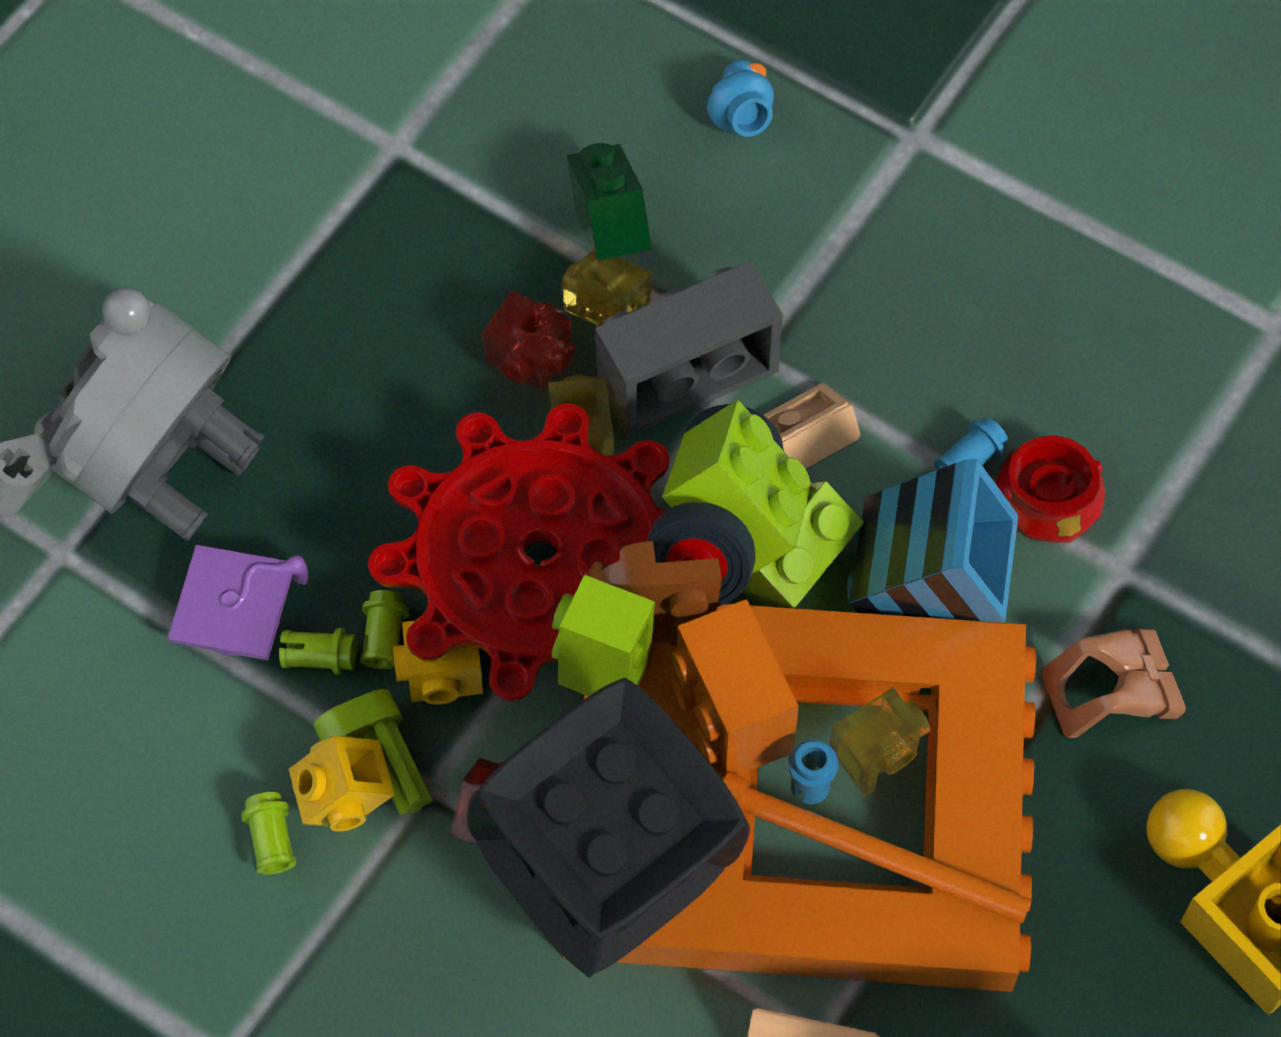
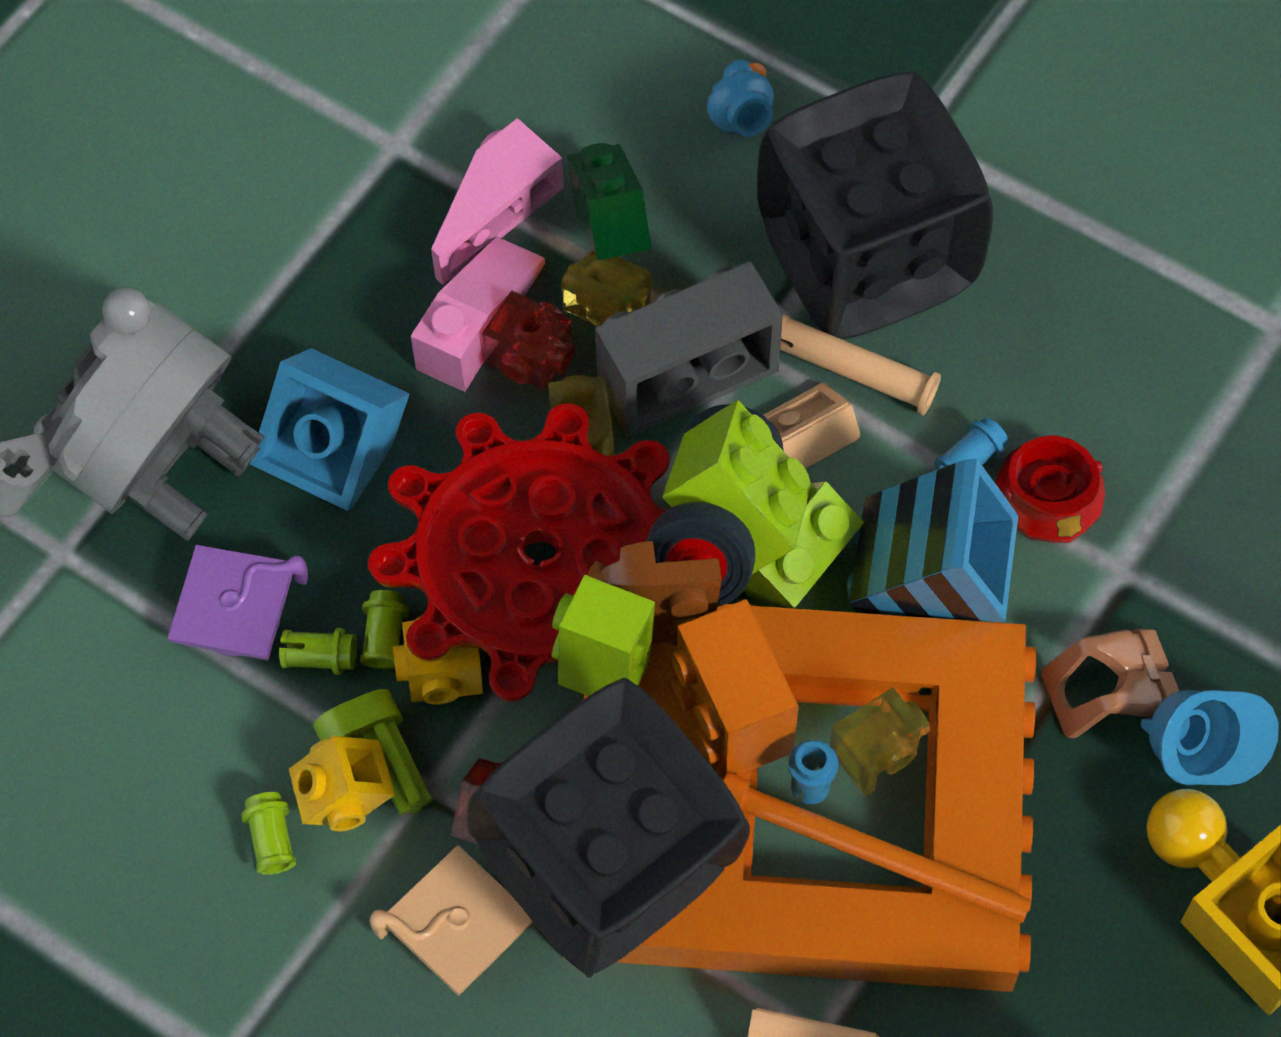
(328, 427): none -> dark azure slope
(449, 335): none -> bright pink slope
(455, 920): none -> light nougat hat
(502, 187): none -> bright pink slope
(859, 364): none -> light nougat pin
(873, 204): none -> black piece
(1213, 736): none -> dark azure piece

